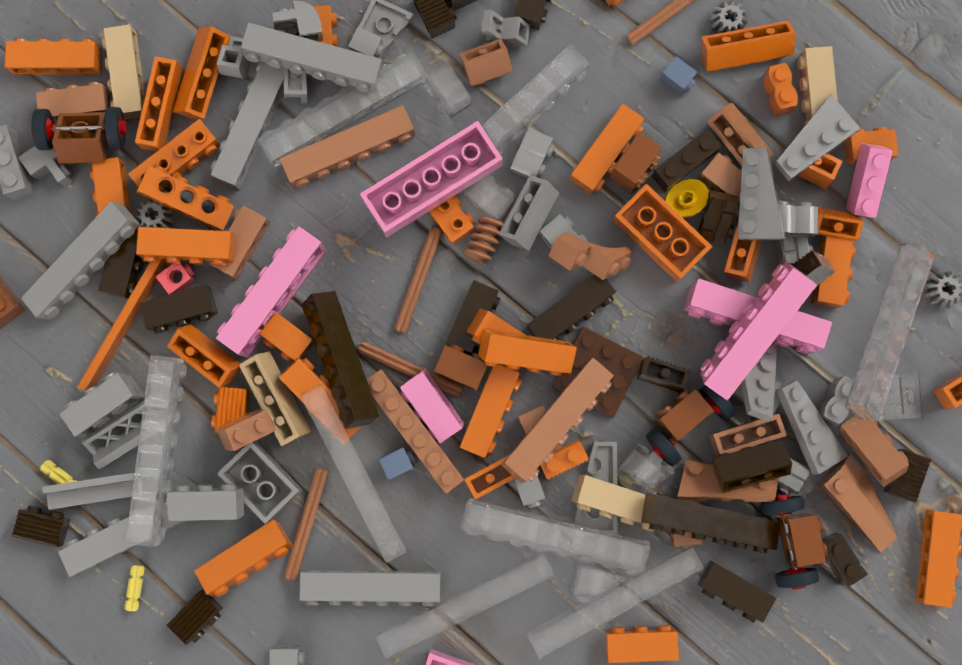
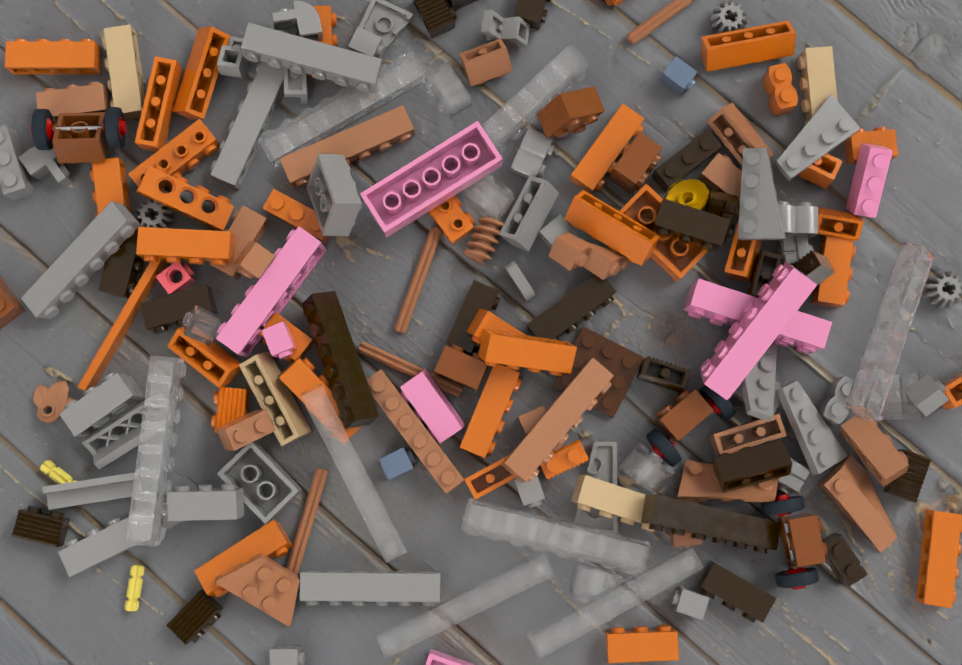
(54, 397): none -> nougat plate
(201, 325): none -> clear brick
(253, 260): none -> nougat brick
(264, 586): none -> nougat wing
(279, 340): none -> bright pink brick
(293, 214): none -> orange brick
(333, 195): none -> light grey brick
(520, 281): none -> light grey beam
(570, 112): none -> dark orange brick
(612, 227): none -> orange brick
(690, 225): none -> dark brown brick
(690, 602): none -> light grey brick
(763, 271): none -> dark brown brick
(927, 394): none -> light grey brick

